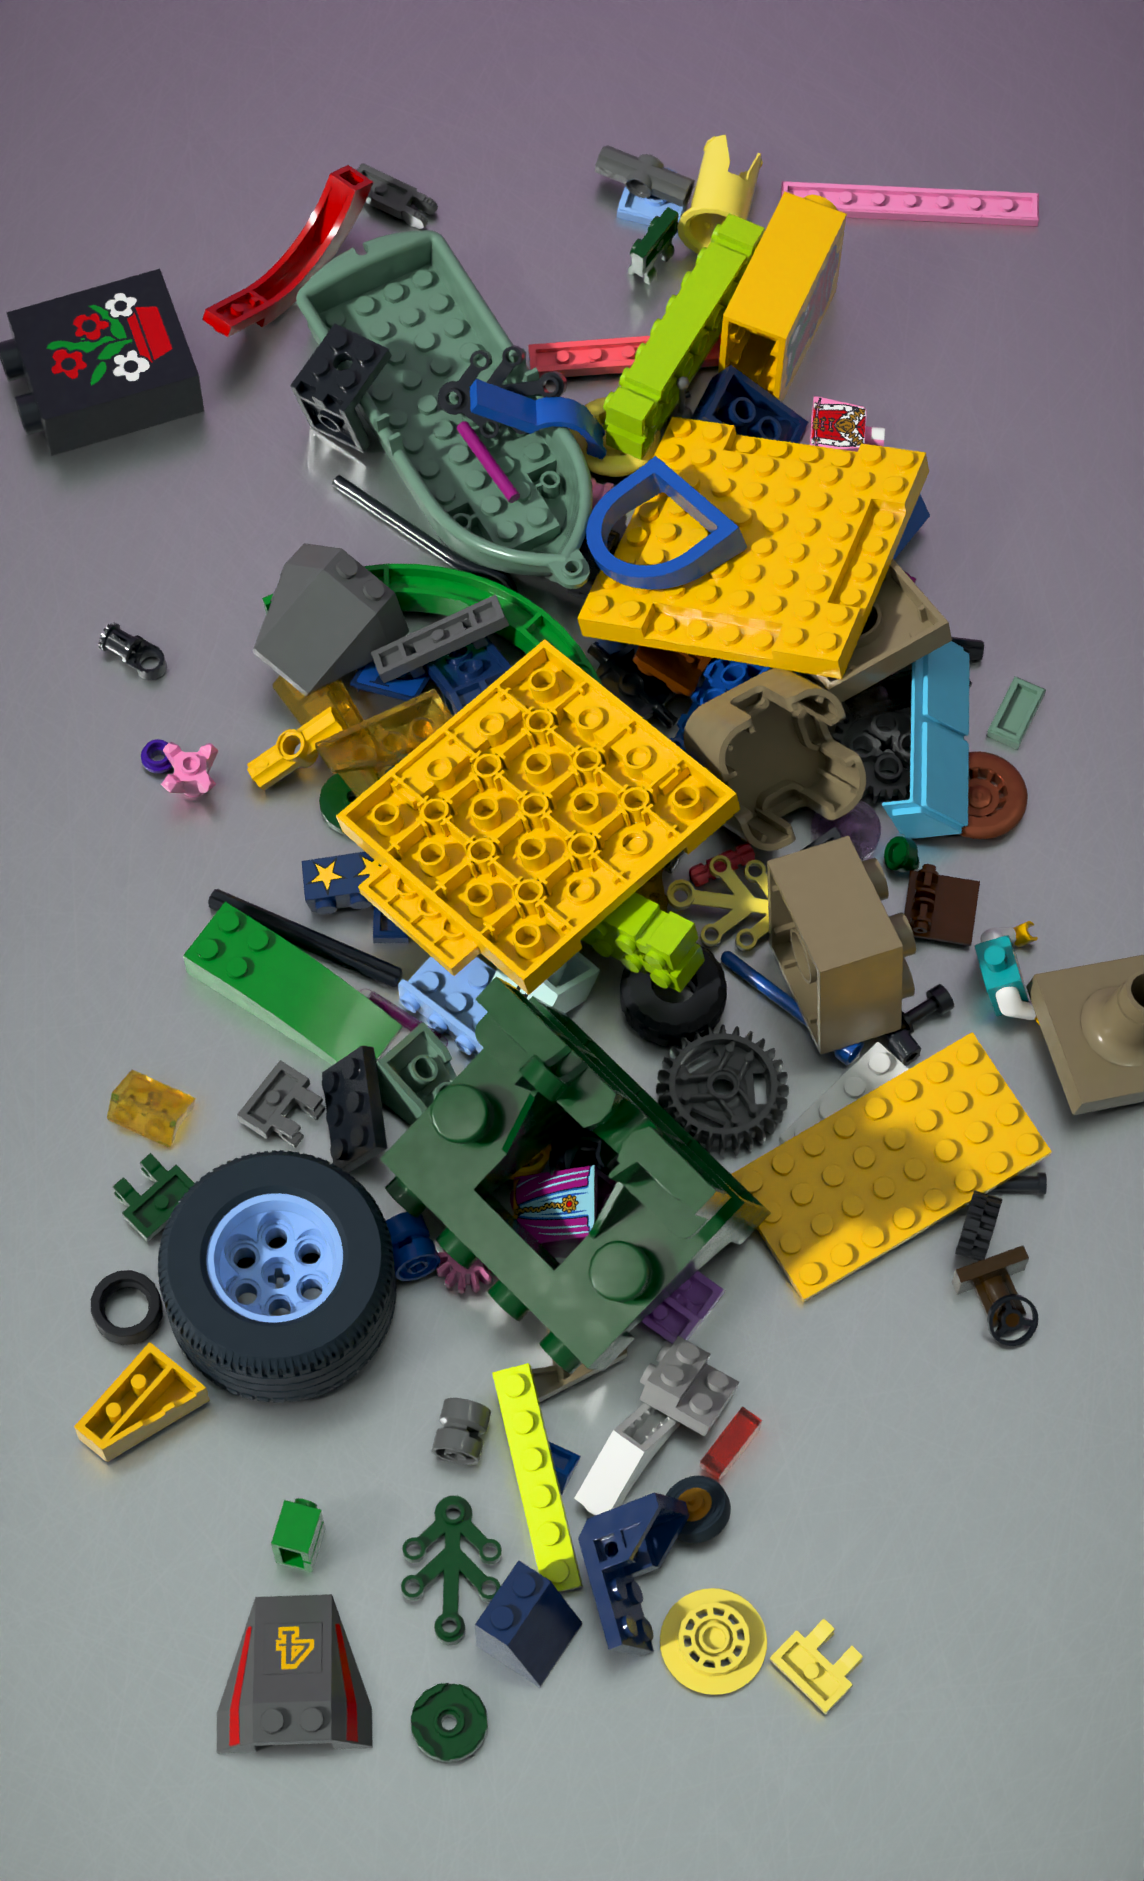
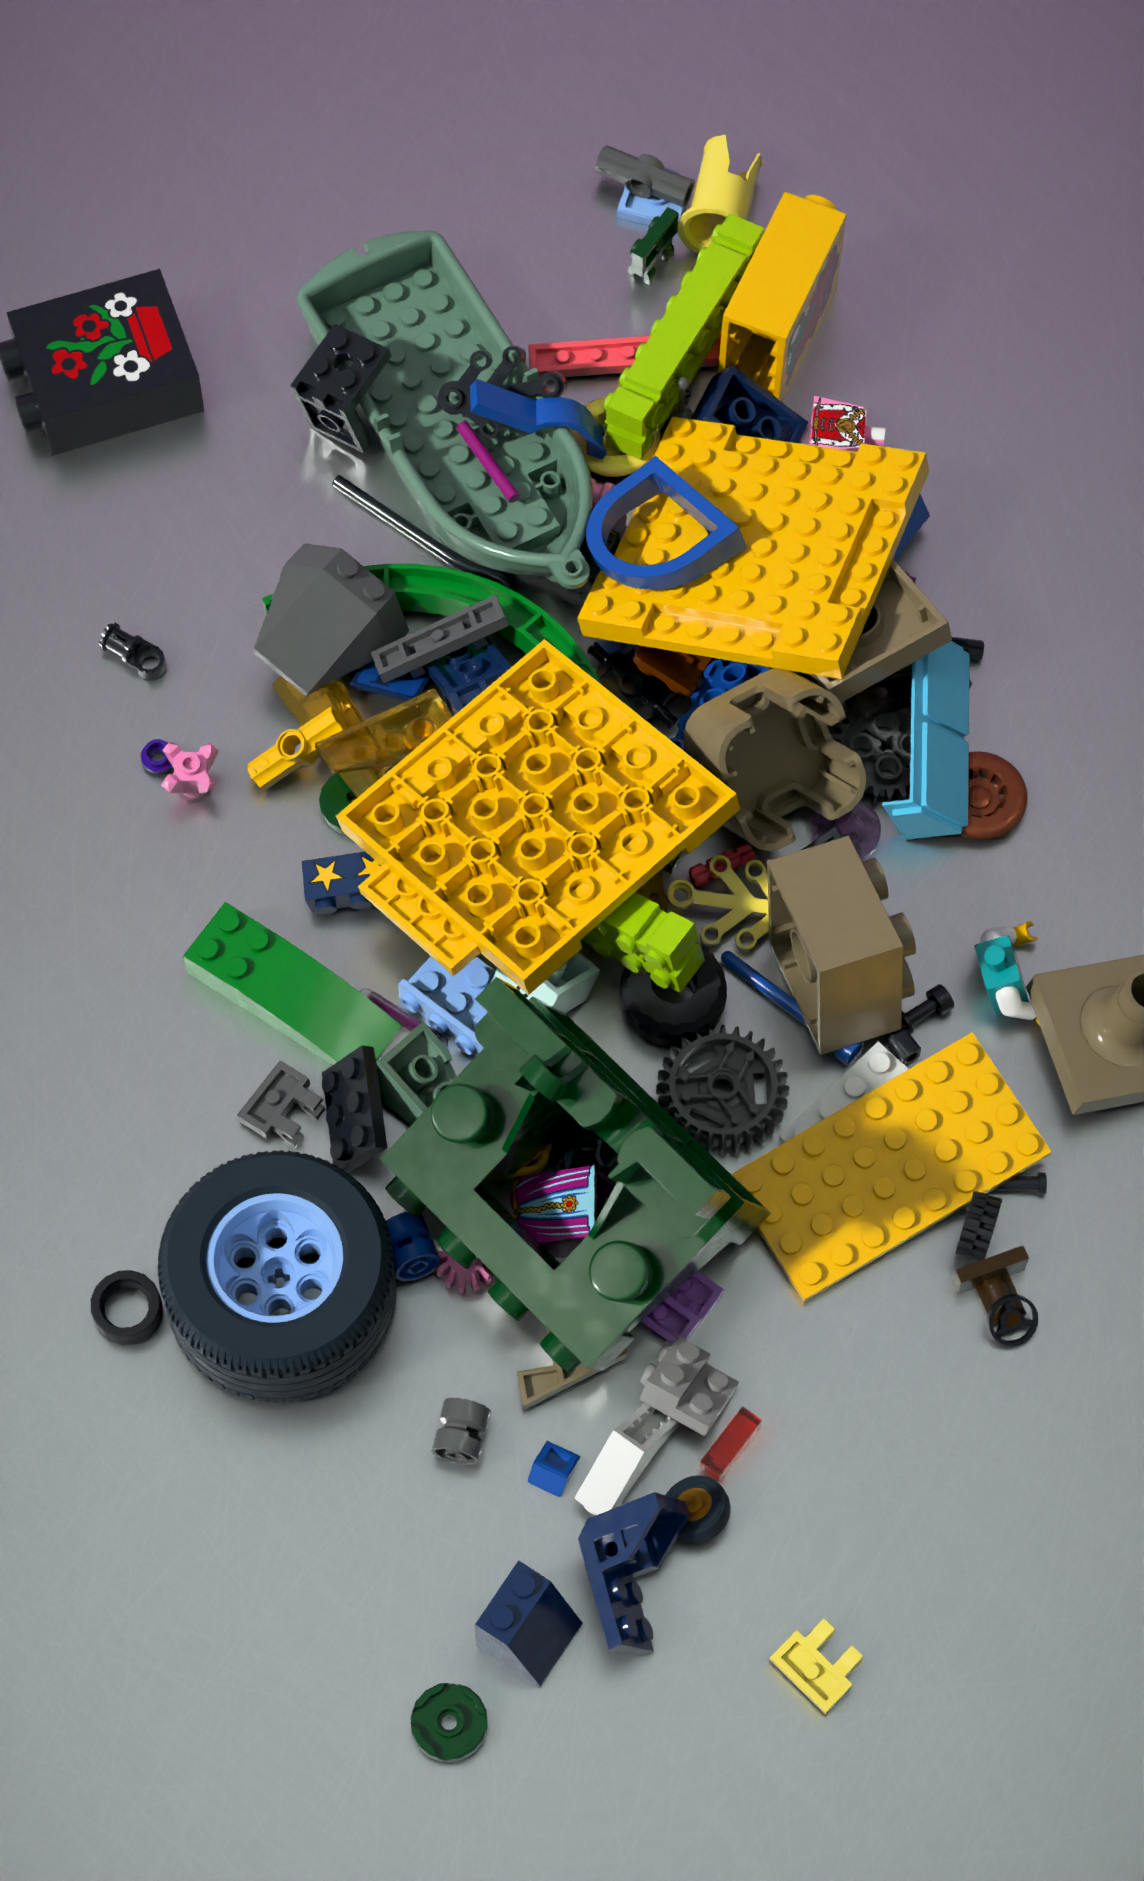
(139, 1404): yellow wedge -> none
(149, 1107): clear yellow bracket -> none
(152, 1209): dark green plate -> none
(294, 1680): dark grey wedge -> none
(298, 1534): green piece -> none
(311, 250): red arch -> none
(313, 940): black axle -> none
(386, 931): dark blue tile -> none
(397, 197): dark grey hinge -> none
(451, 1561): dark green plant -> none
(537, 1477): neon yellow plate -> none
(713, 1641): light yellow wheel -> none
(901, 854): dark green tile -> none
(925, 203): bright pink tile -> none
(941, 906): reddish brown hinge -> none
(1016, 712): sand green tile -> none

